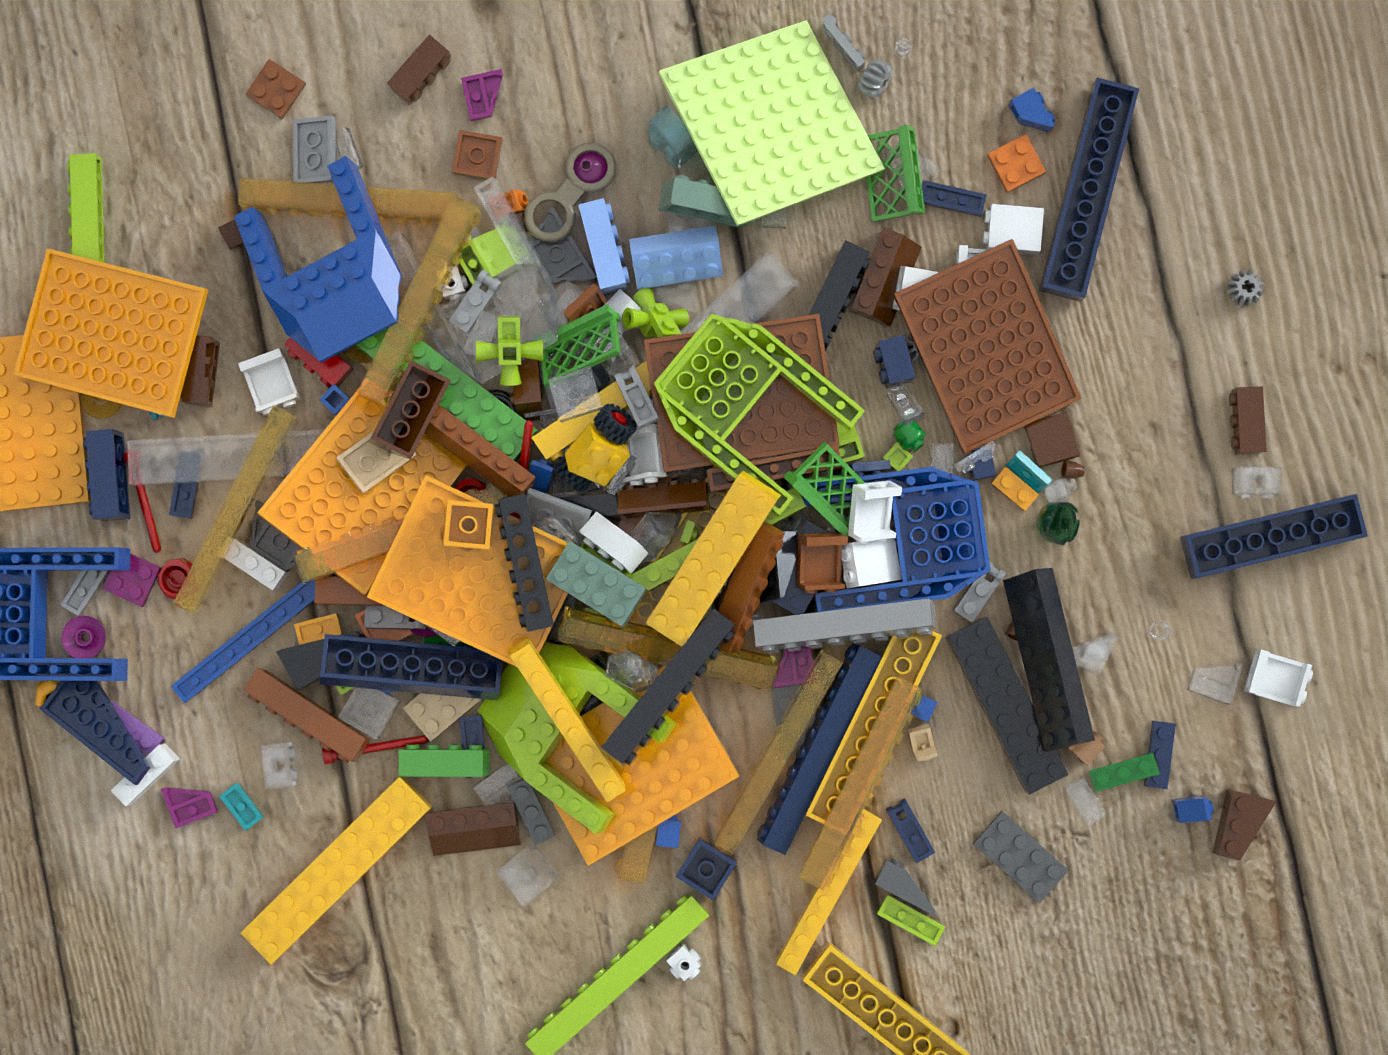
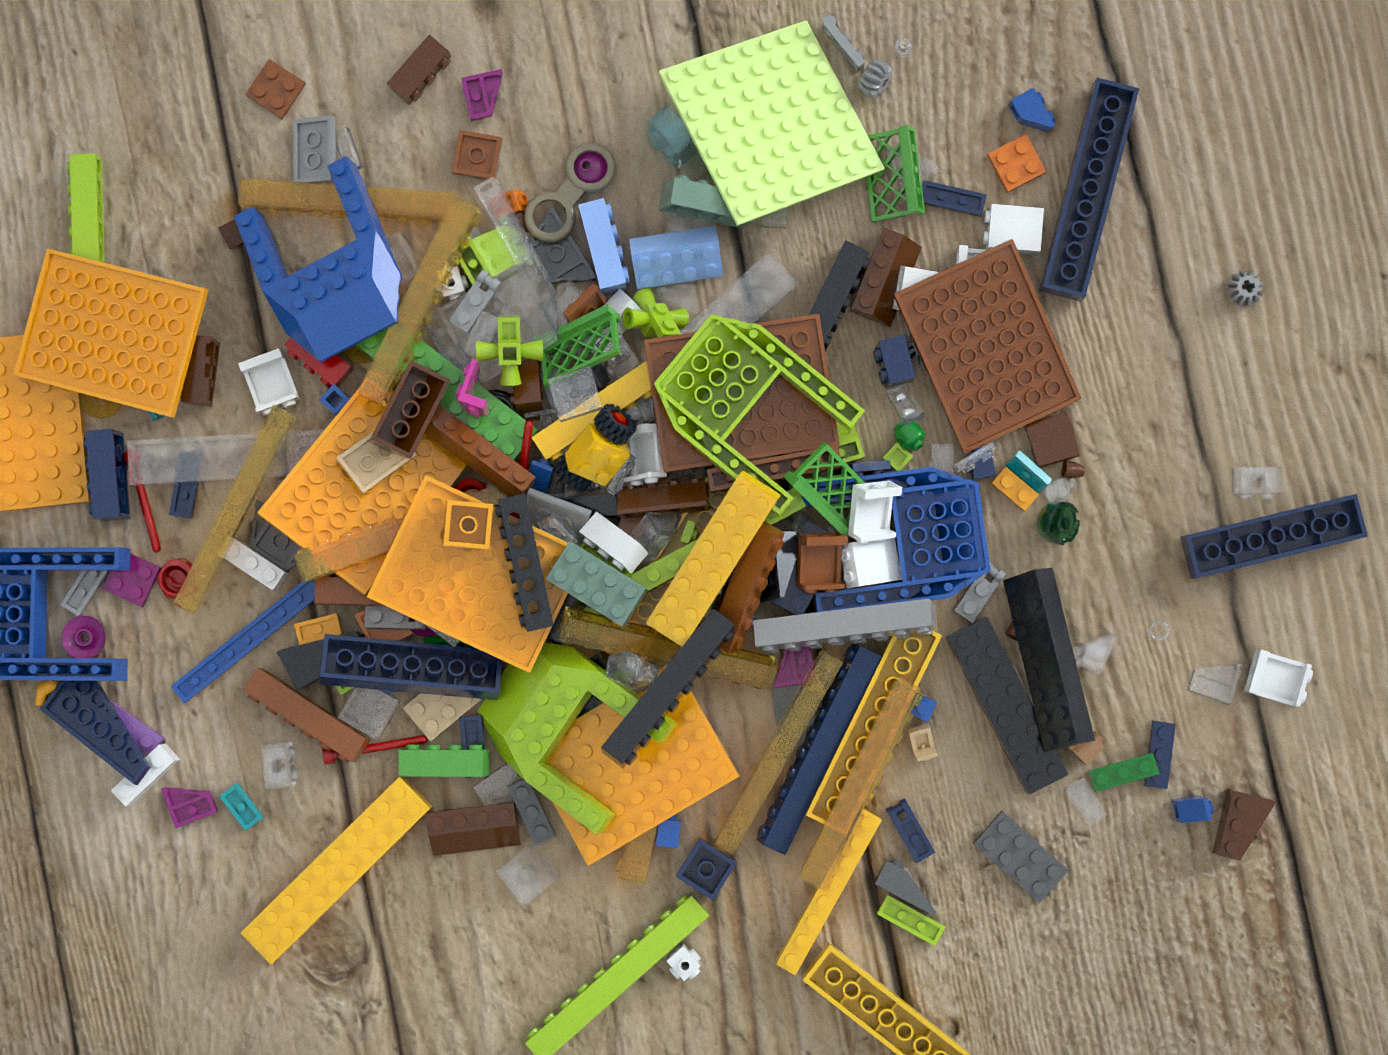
(475, 406): none -> dark pink bracket
(567, 719): yellow brick -> none
(637, 398): light grey plate -> none
(1248, 420): reddish brown brick -> none

